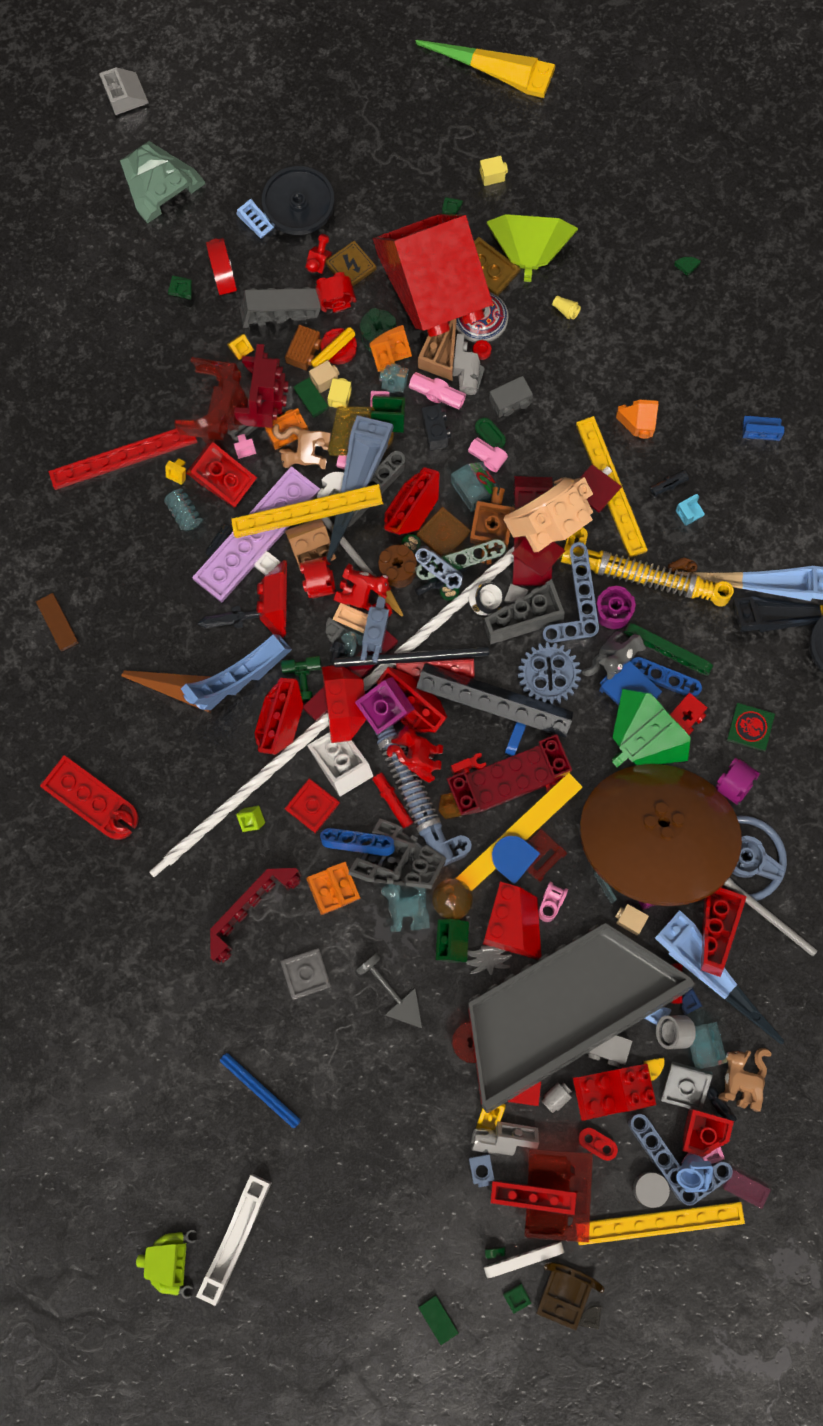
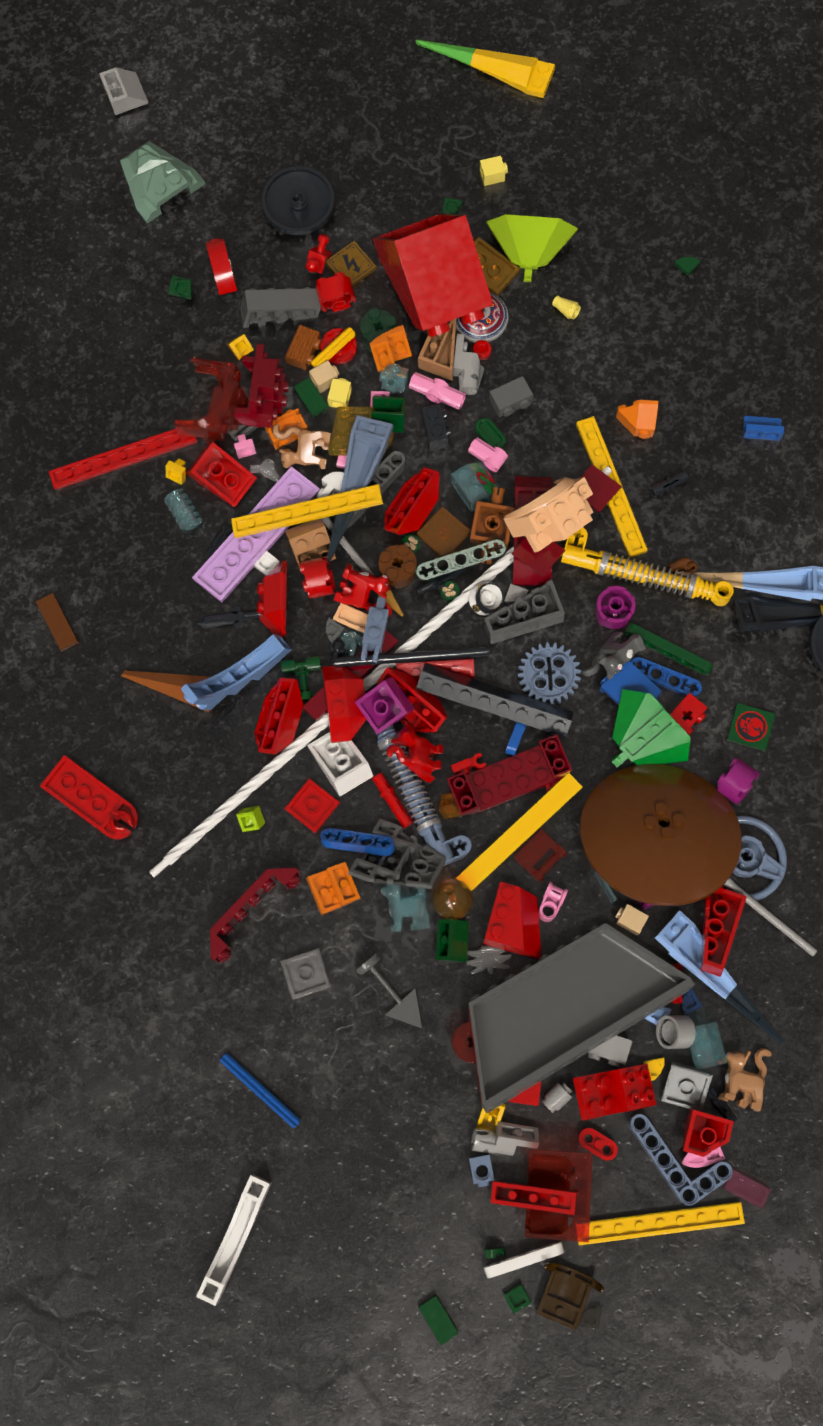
(166, 1264): lime torso -> none
(250, 205): light blue slope -> none
(267, 469): none -> clear animal
(448, 569): sand blue beam -> none
(513, 857): blue tile -> none
(580, 599): sand blue beam -> none
(651, 1189): light grey piece -> none
(689, 510): medium azure panel -> none
(692, 1175): medium blue piece -> none

